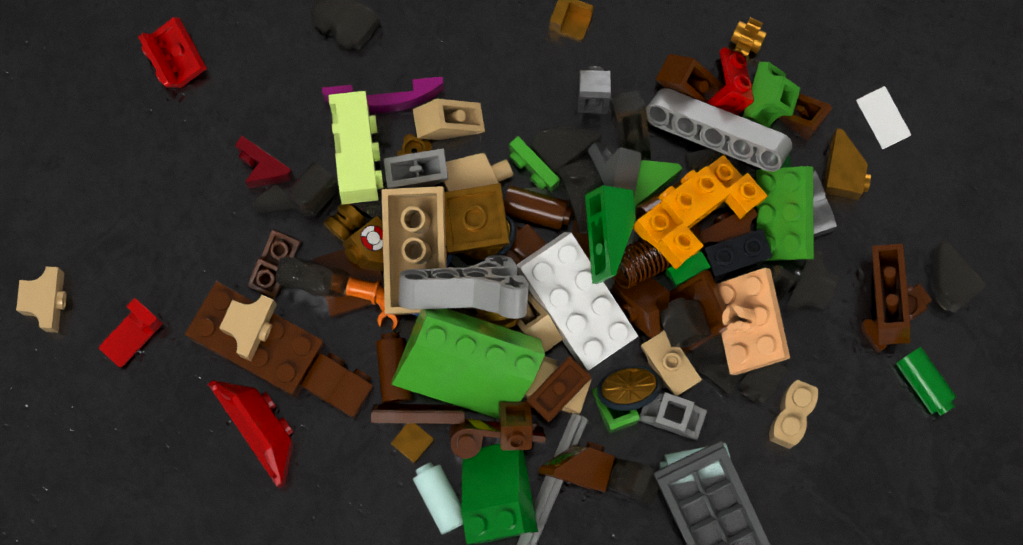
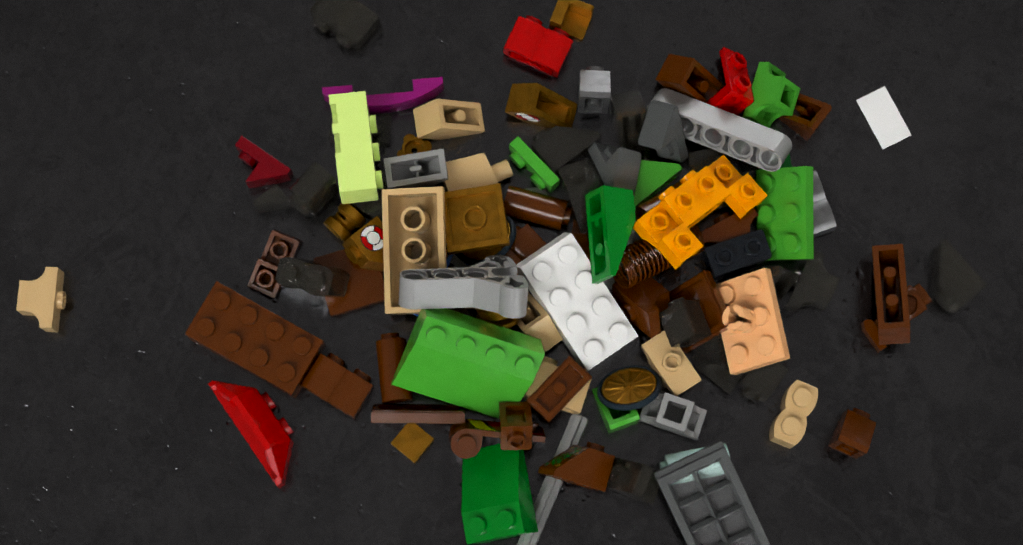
(130, 334): red bracket -> none
(172, 54): red bracket -> none
(249, 324): tan brick -> none
(374, 293): orange piece -> none
(439, 497): light aqua brick -> none
(538, 46): none -> red brick
(540, 106): none -> pearl gold slope
(664, 131): none -> dark grey slope
(687, 270): green piece -> none
(748, 36): pearl gold gear -> none
(845, 169): pearl gold slope -> none
(853, 433): none -> reddish brown slope
(927, 382): green brick -> none

